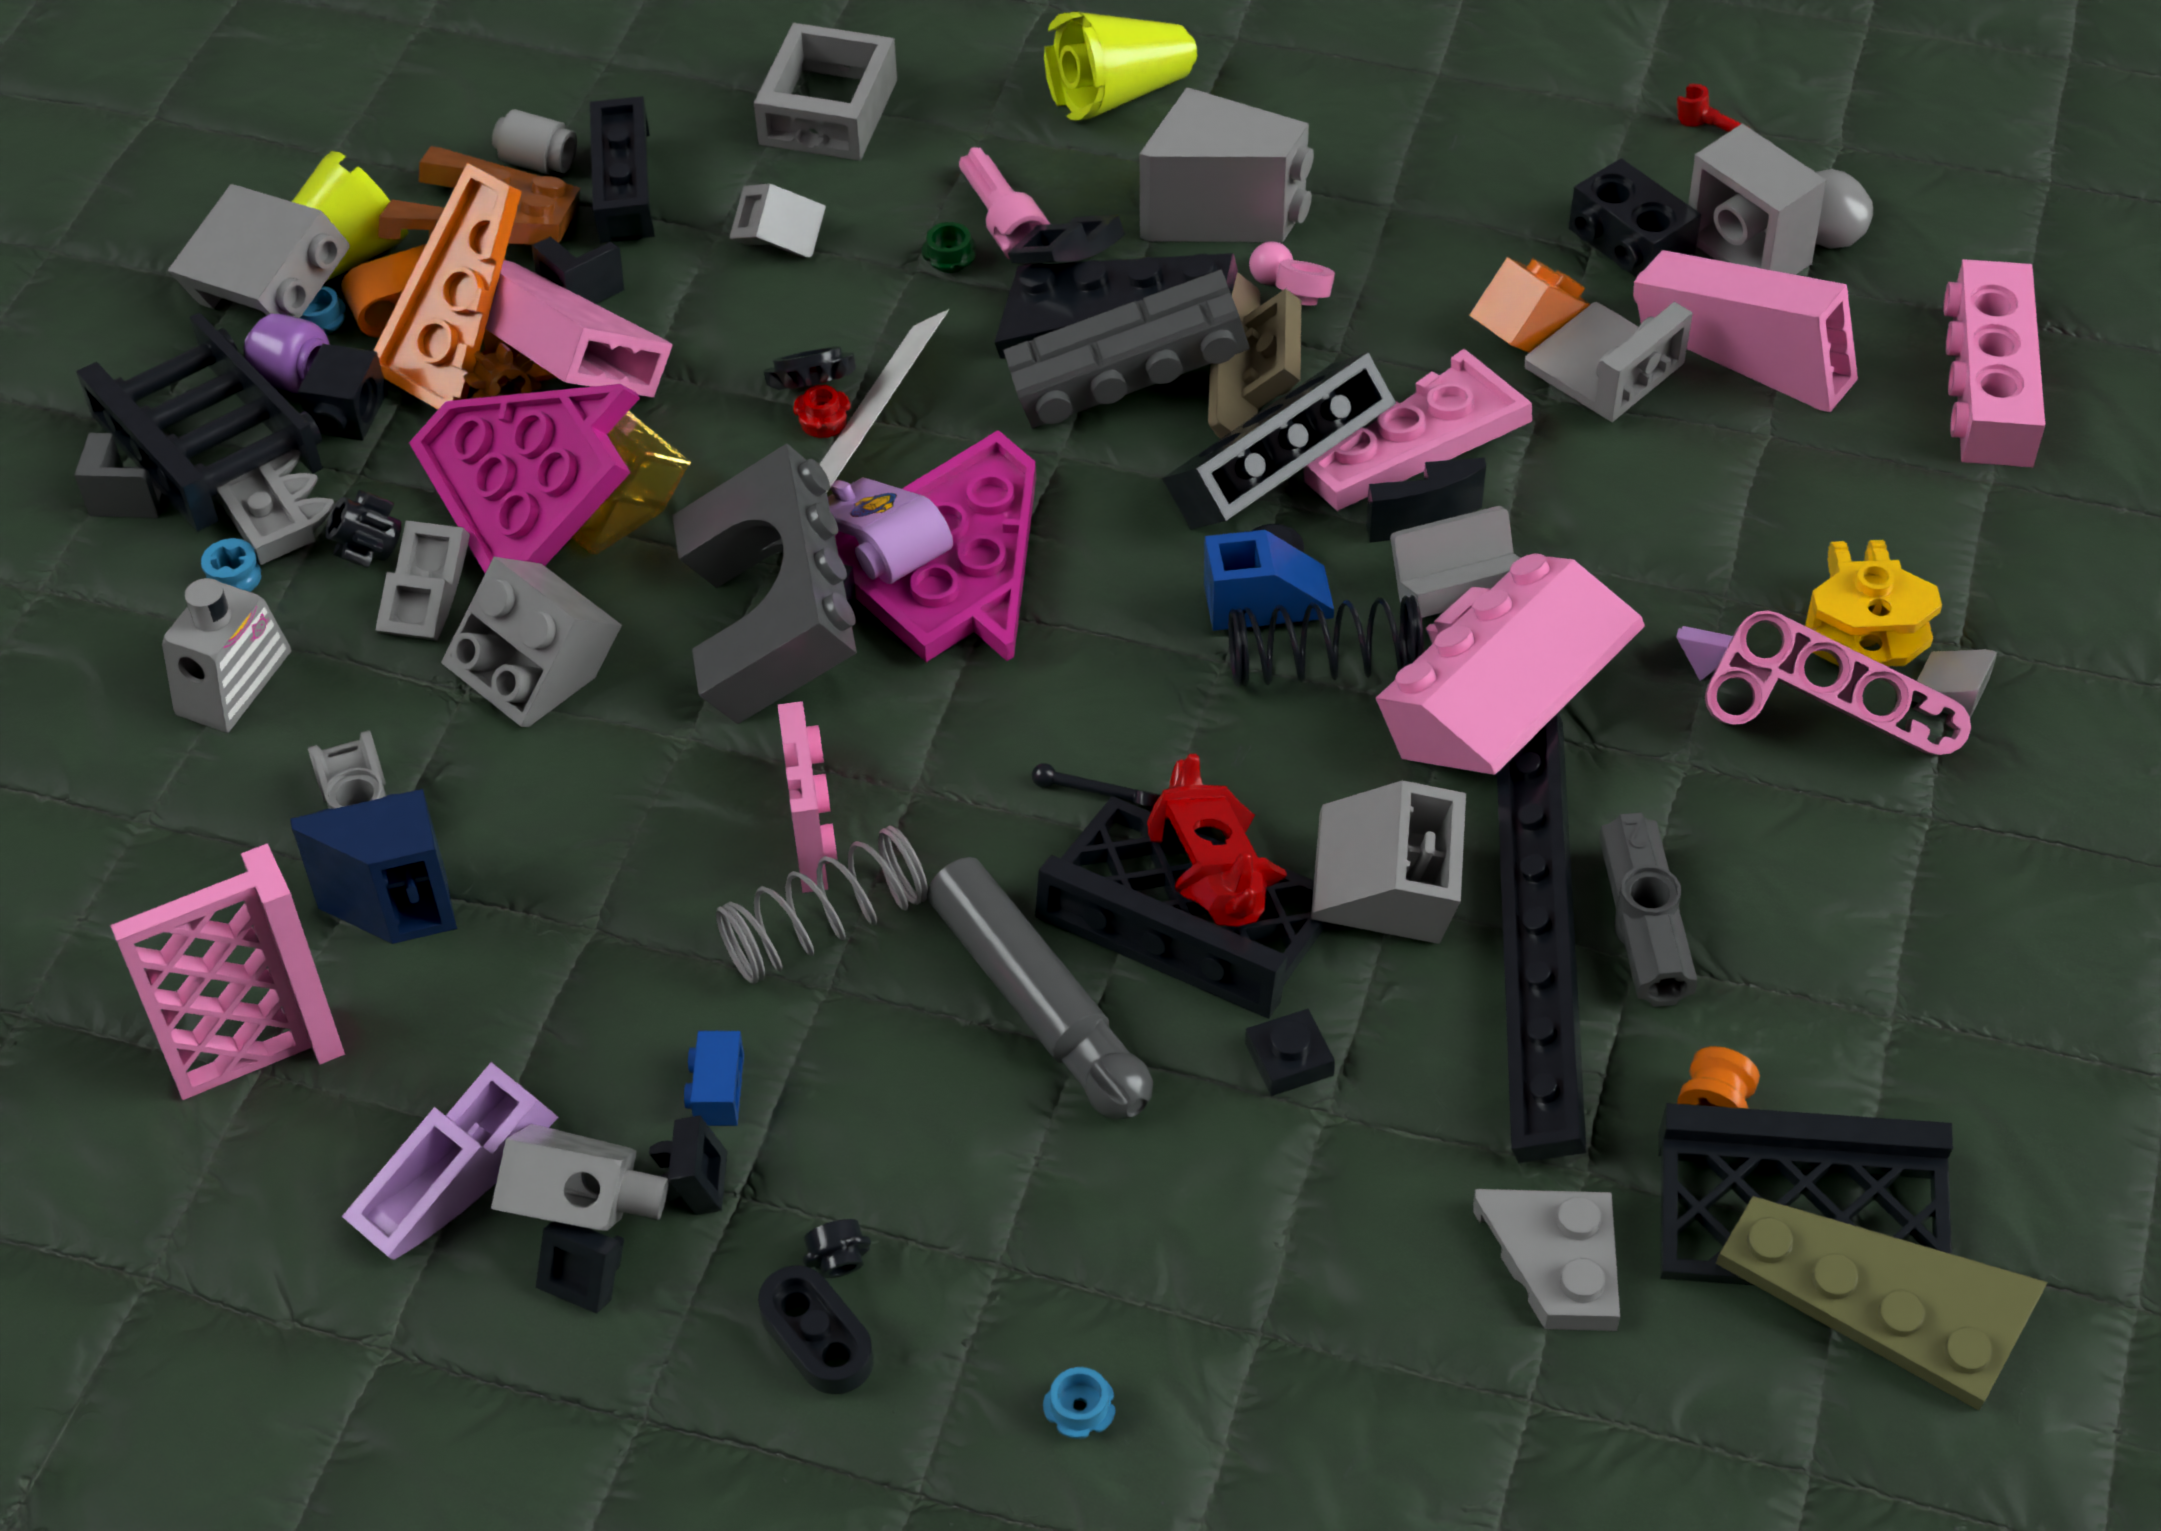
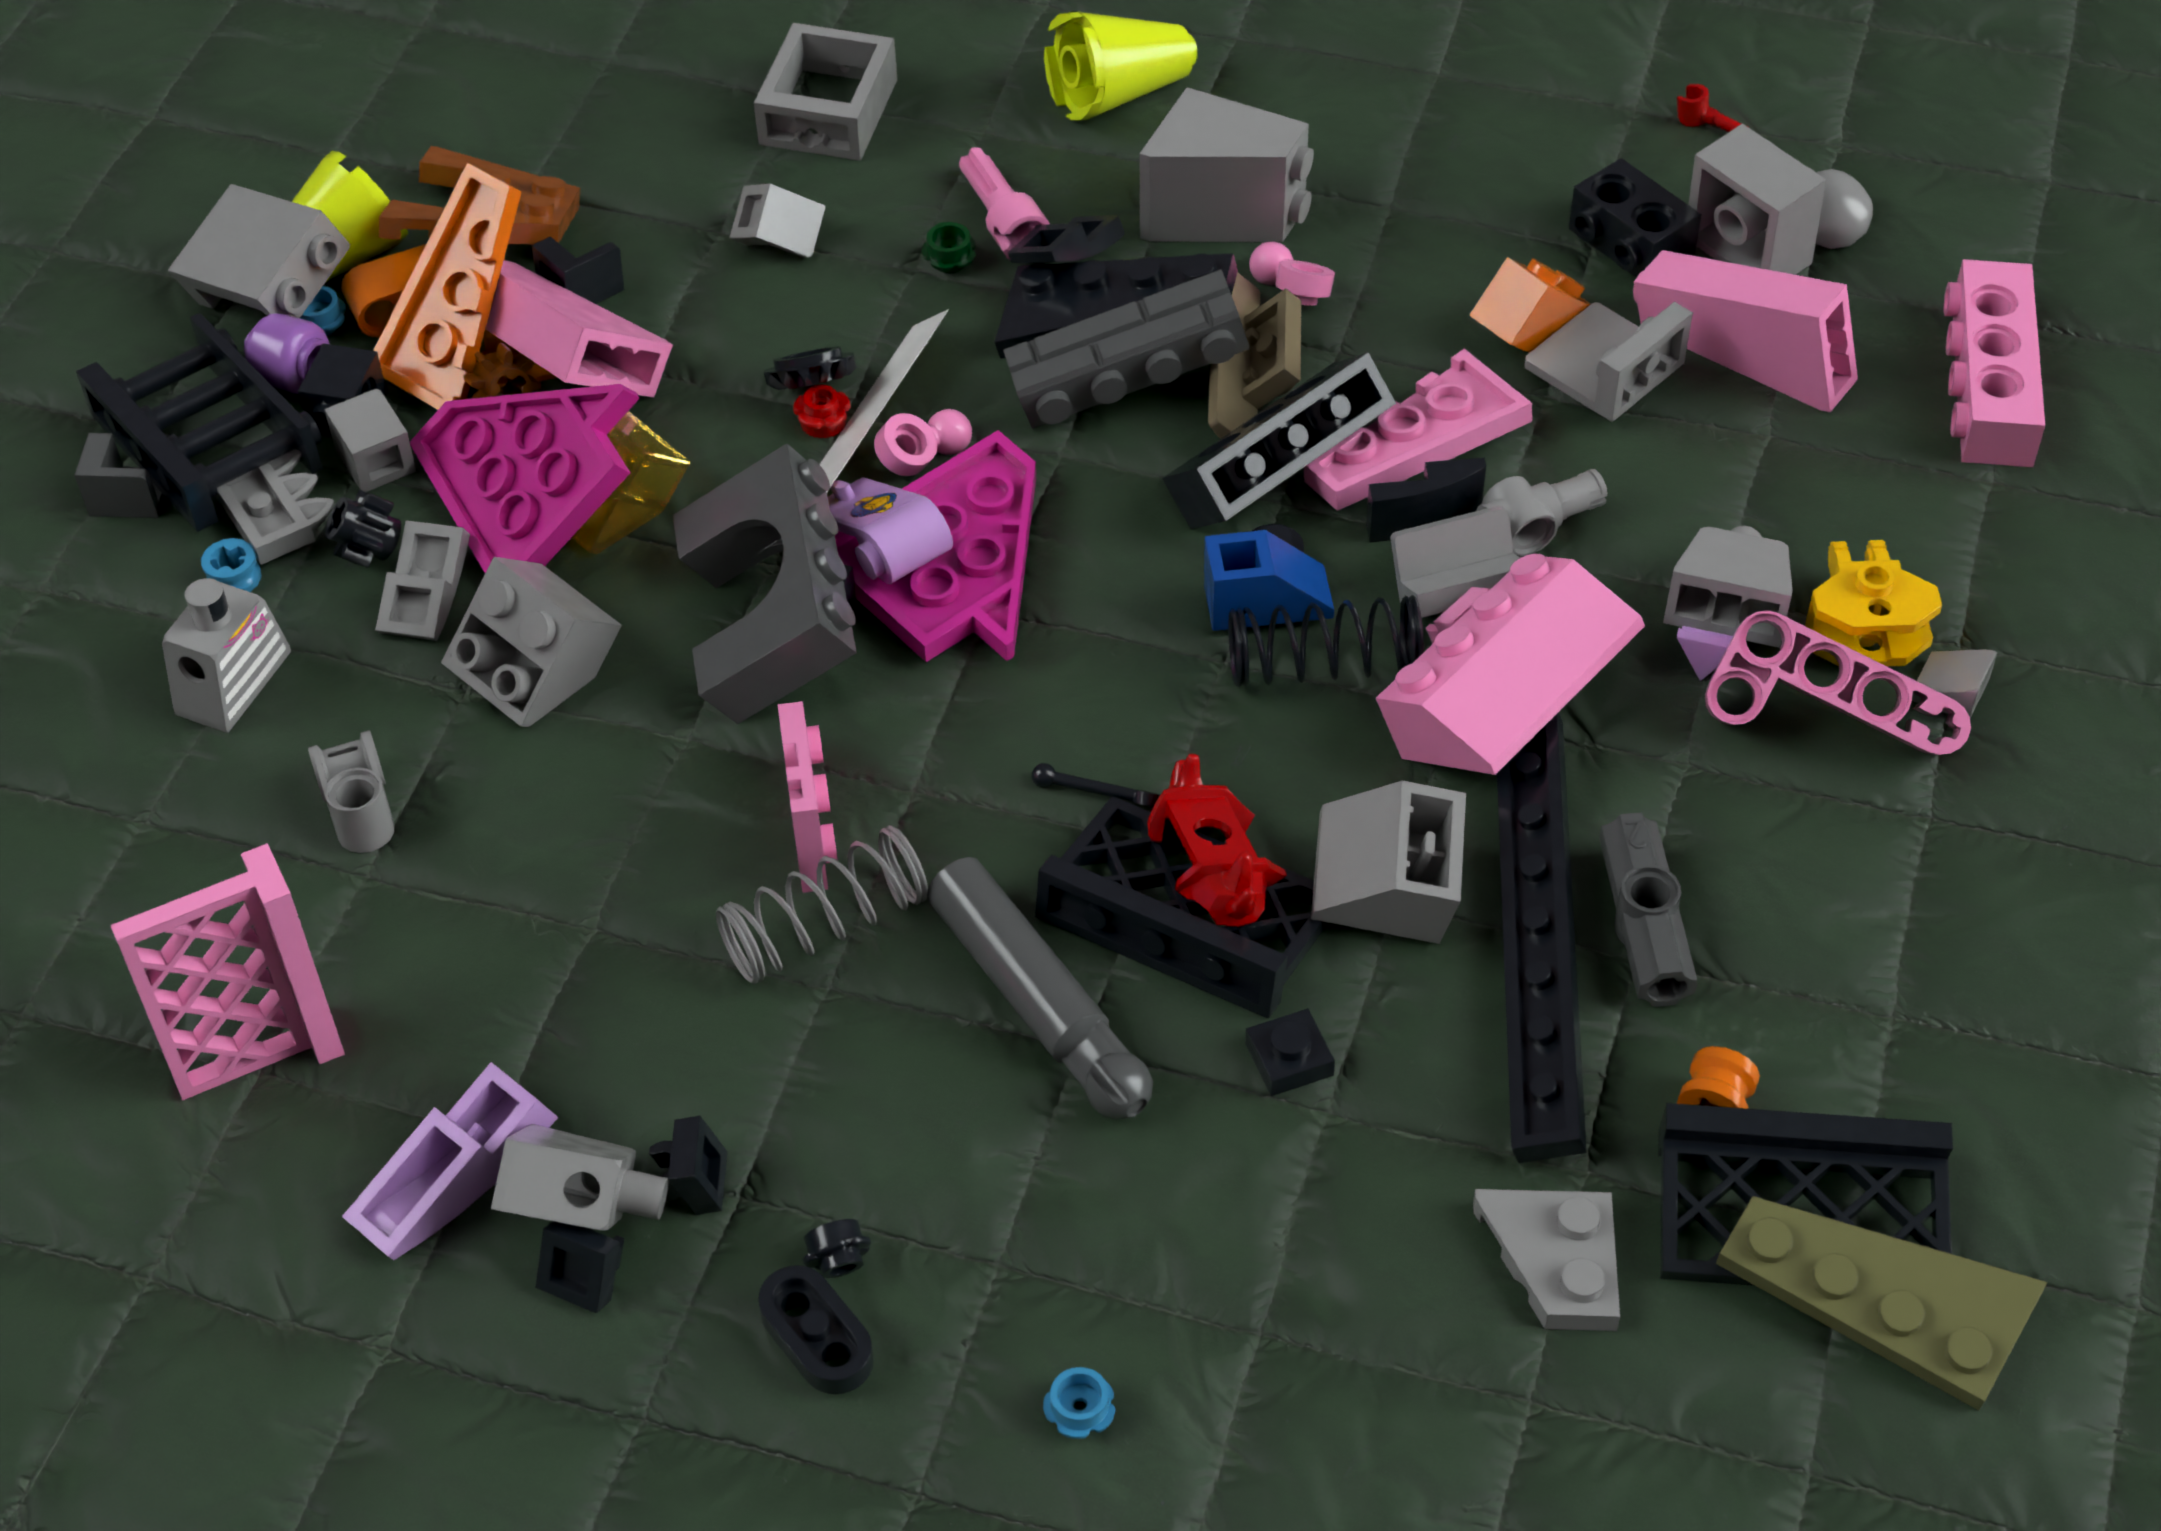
(370, 440): none -> light grey panel
(378, 866): dark blue slope -> none
(534, 142): light grey brick -> none
(620, 169): black container -> none
(716, 1077): blue piece -> none
(909, 443): none -> bright pink plate
(1541, 508): none -> light grey pin
(1728, 579): none -> light grey torso

